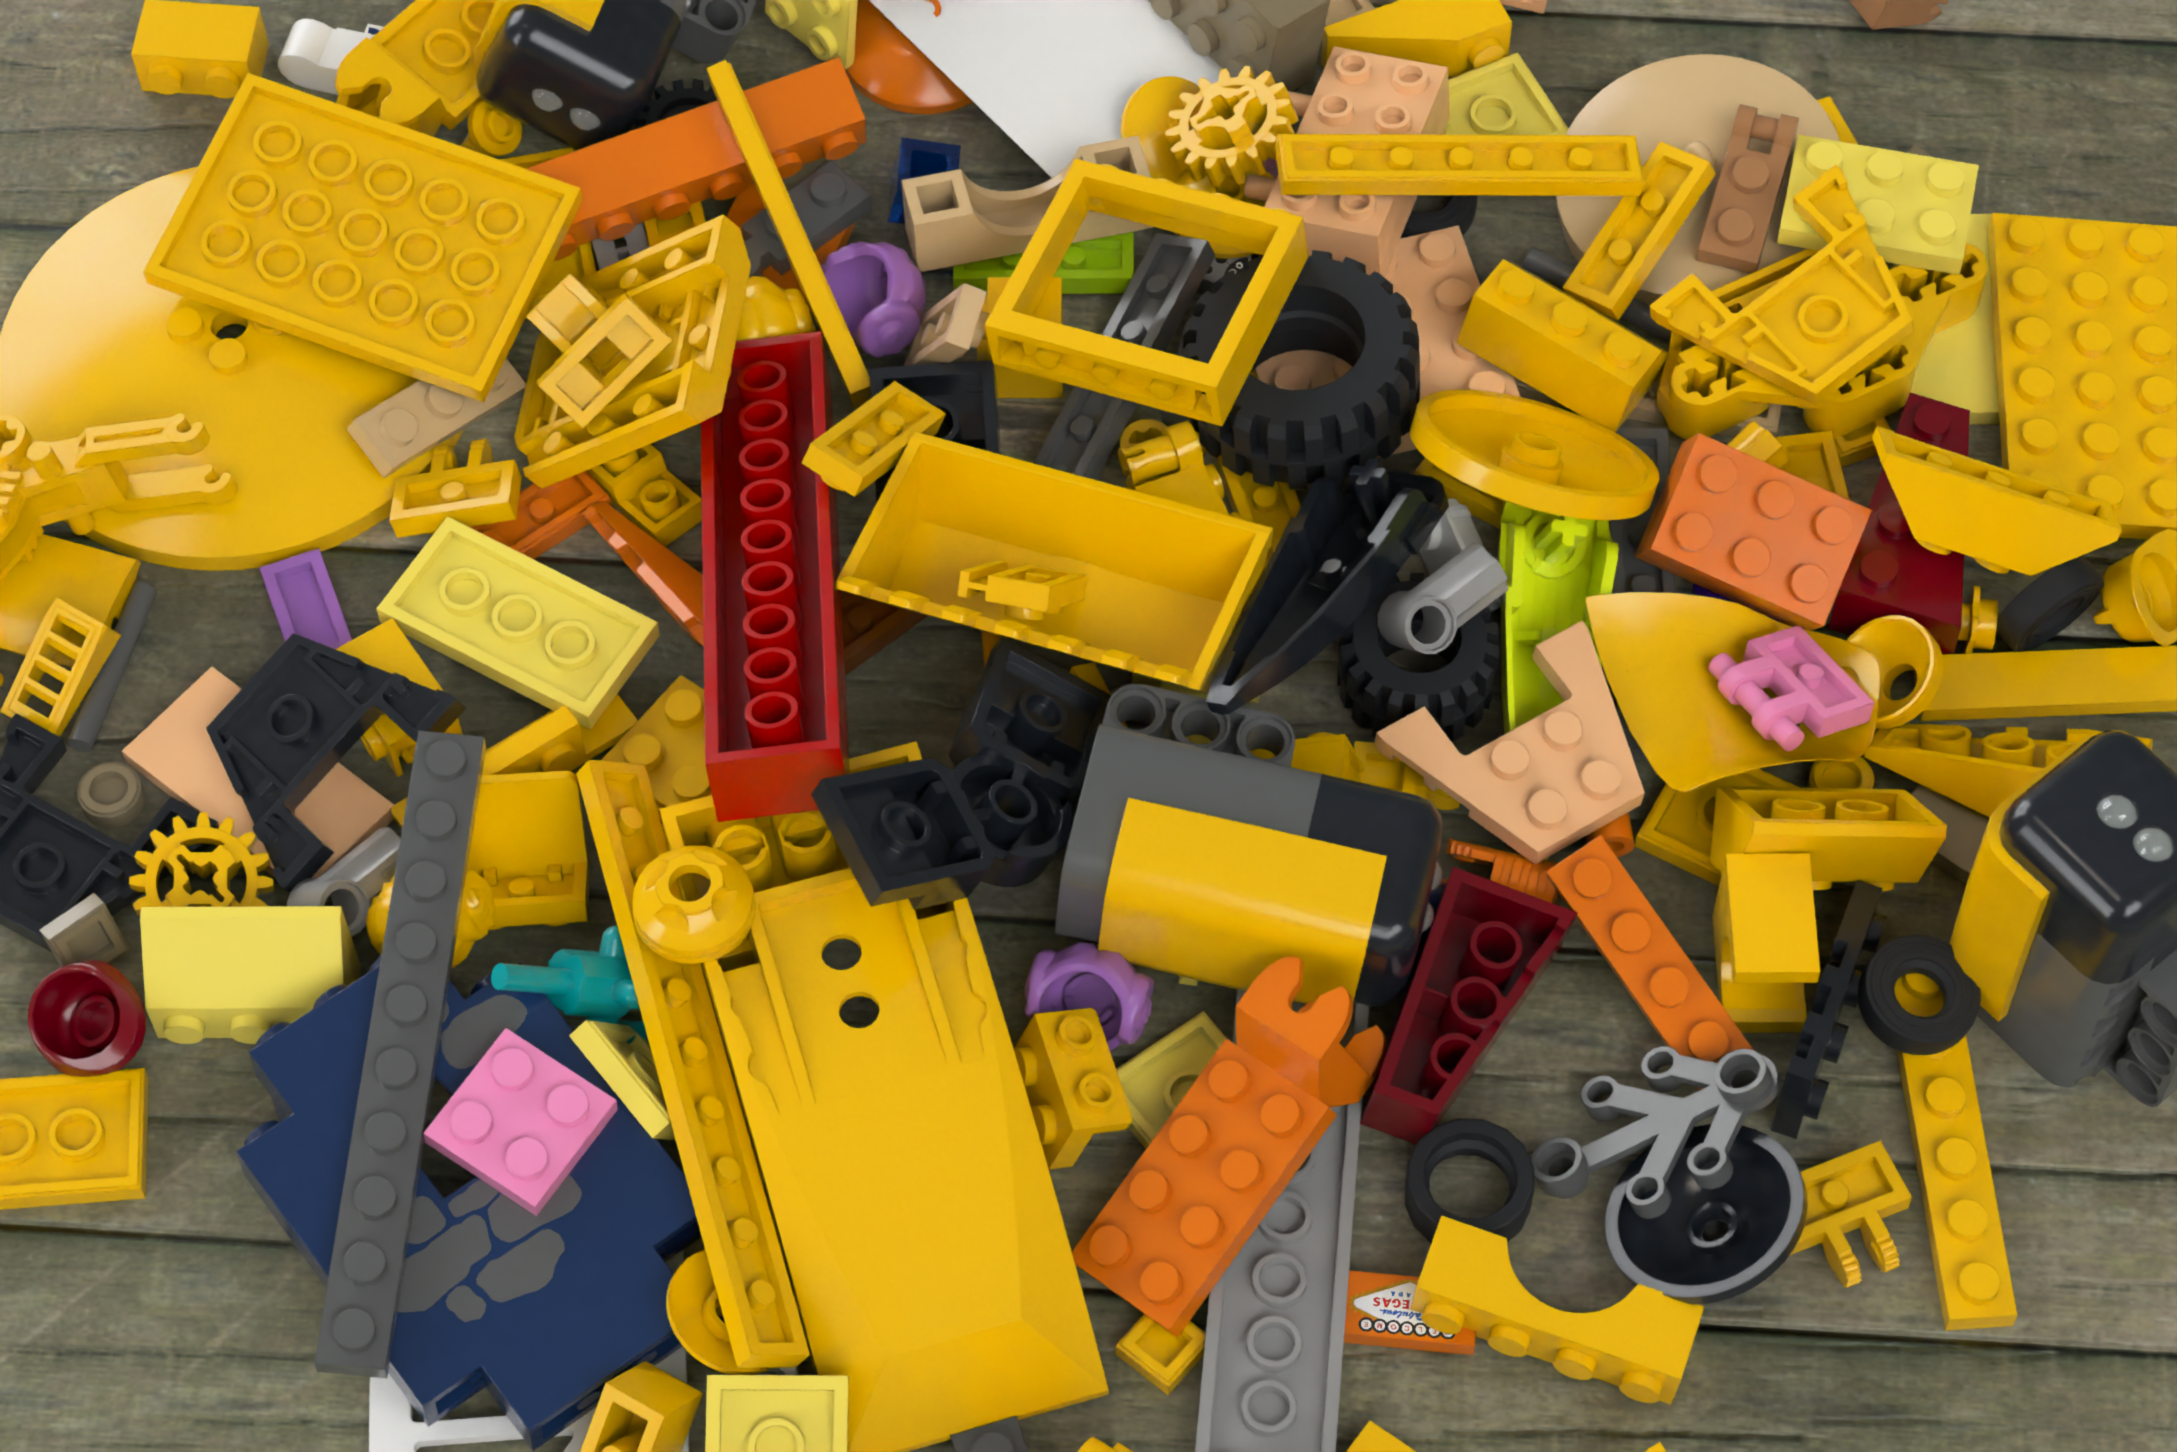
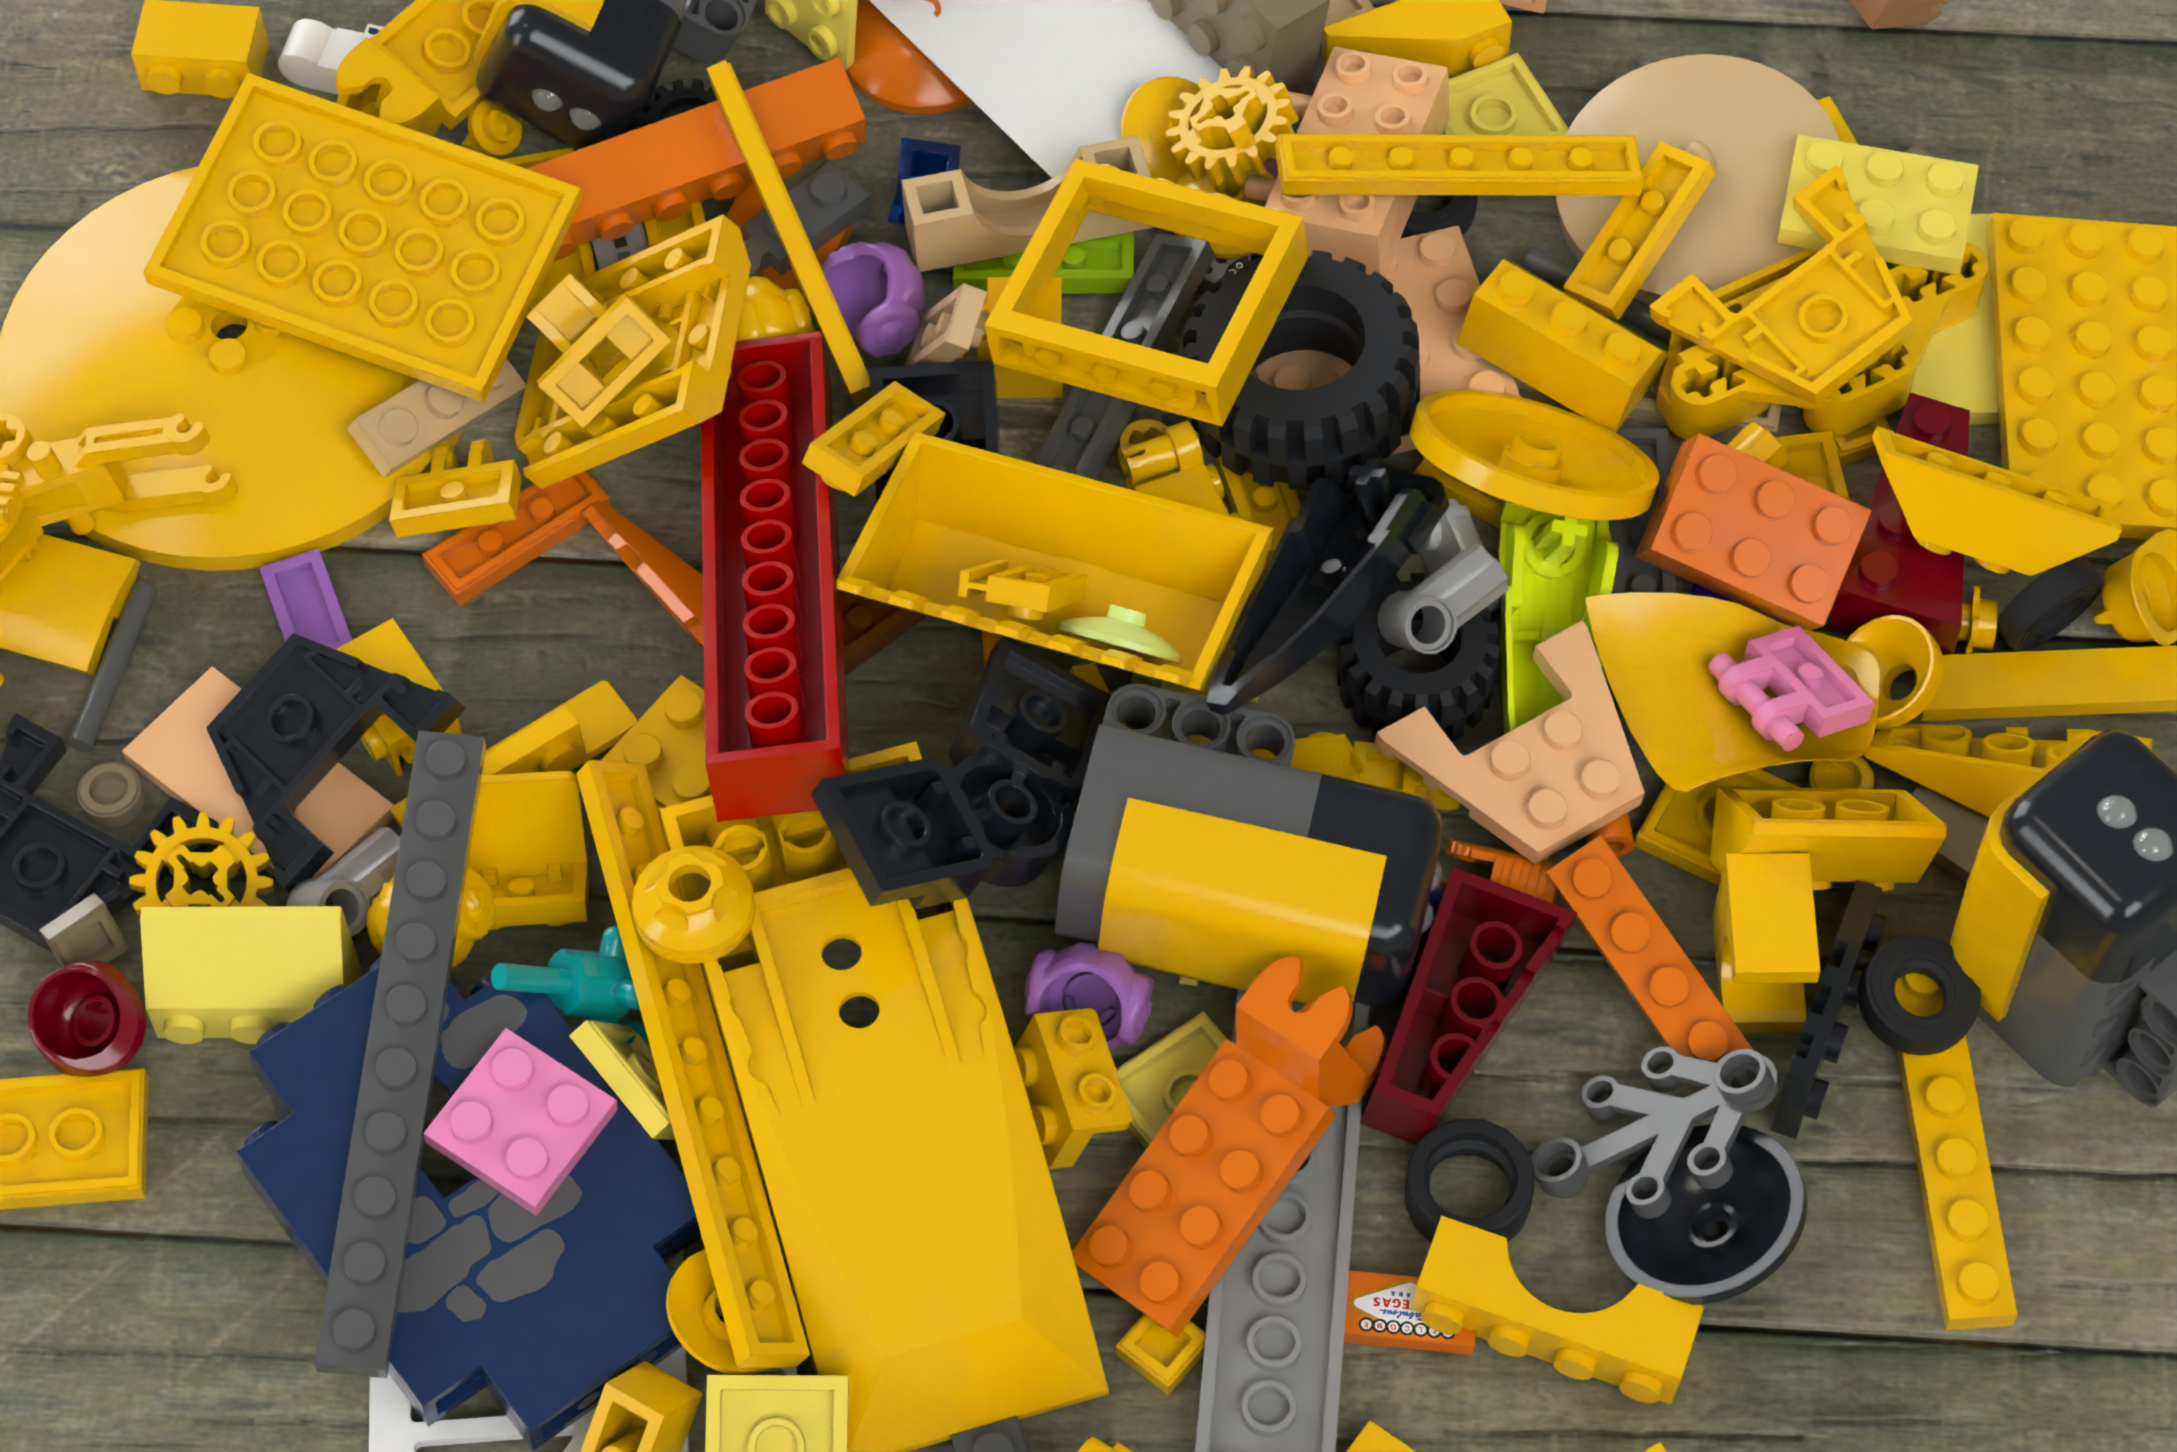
(48, 640): yellow slope -> none
(519, 622): light yellow plate -> none
(649, 494): yellow slope -> none
(1124, 630): none -> yellowish green dish
(1747, 191): medium nougat plate -> none
(1851, 1195): yellow hinge -> none

